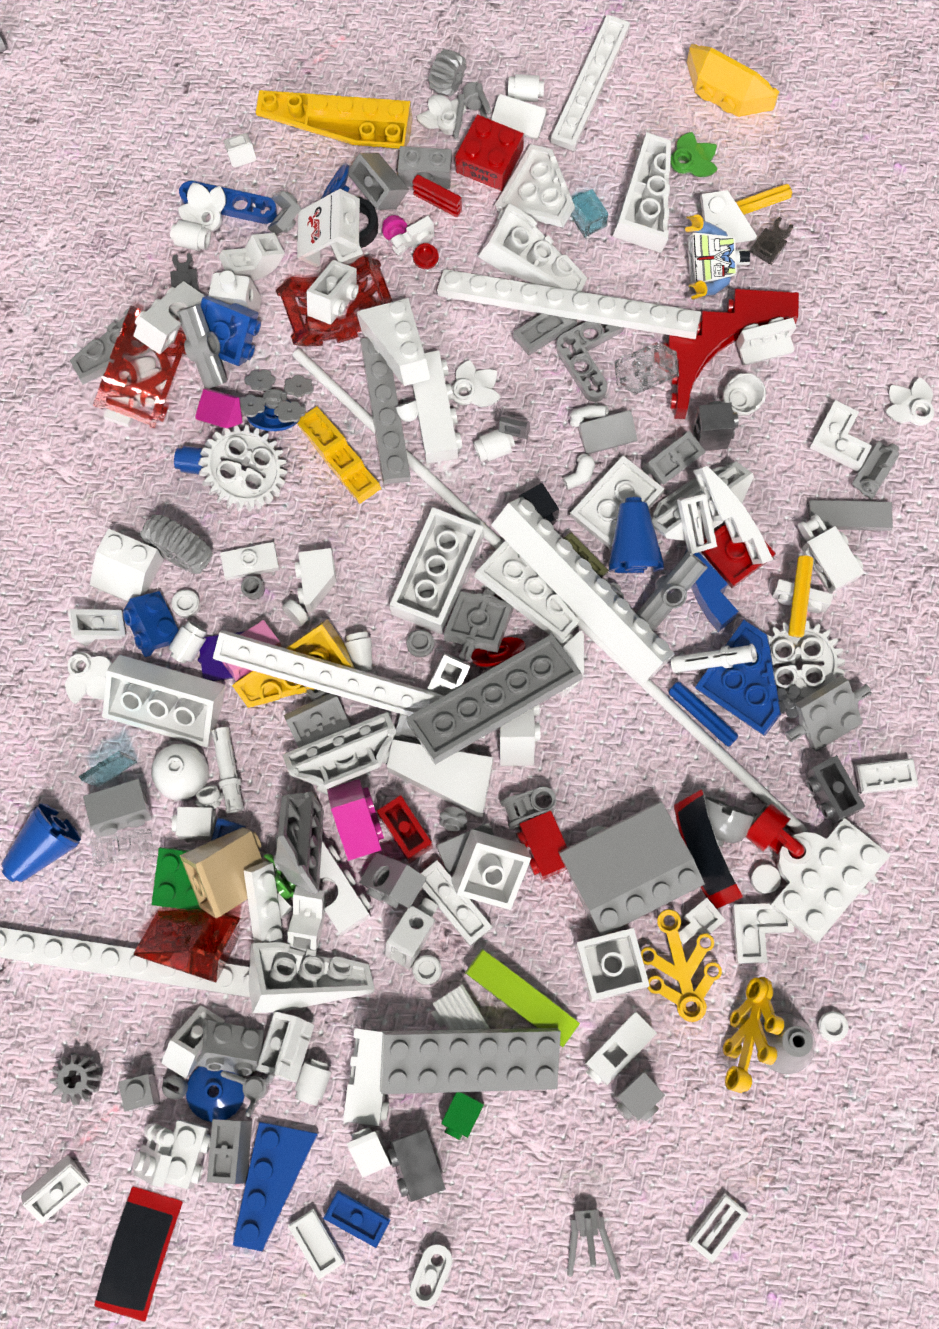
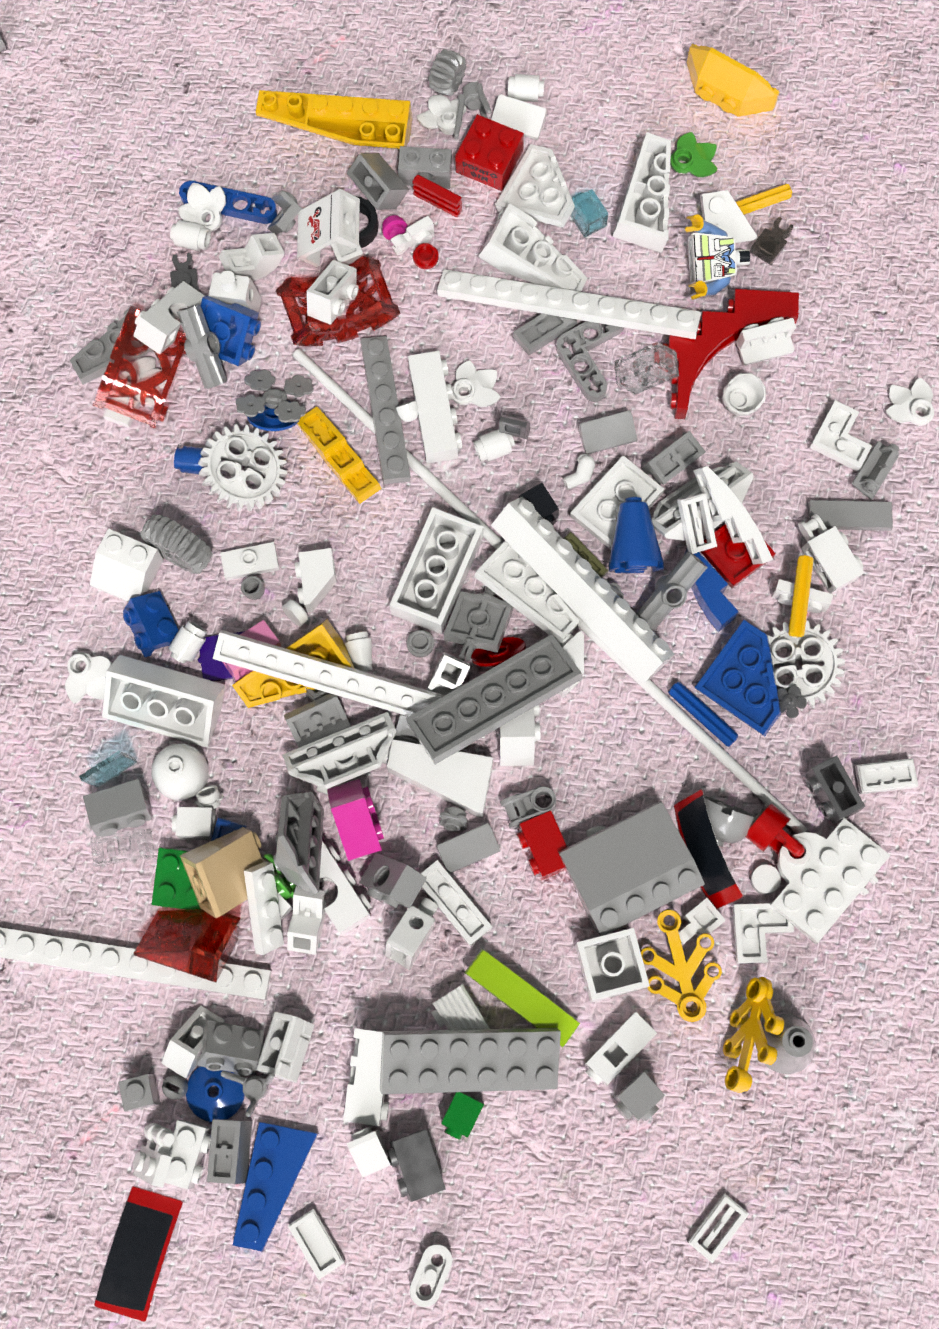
(39, 844): blue cone -> none
(54, 1189): white slope -> none
(80, 1089): light grey gear -> none
(96, 624): white slope -> none
(186, 604): white tile -> none
(219, 409): dark pink slope -> none
(229, 779): white pin -> none
(240, 150): white slope -> none
(296, 979): white wedge -> none
(312, 1082): white brick -> none
(338, 181): blue dish -> none
(357, 1219): blue plate -> none
(396, 338): white wedge -> none
(405, 829): red brick -> none
(427, 970): white tile -> none
(491, 869): white brick -> none
(587, 412): white arm -> none
(588, 1224): light grey plant -> none
(590, 82): white plate -> none
(715, 425): flat silver brick -> none
(724, 657): white pin -> none
(828, 713): light grey plate -> none
(832, 1026): white tile -> none

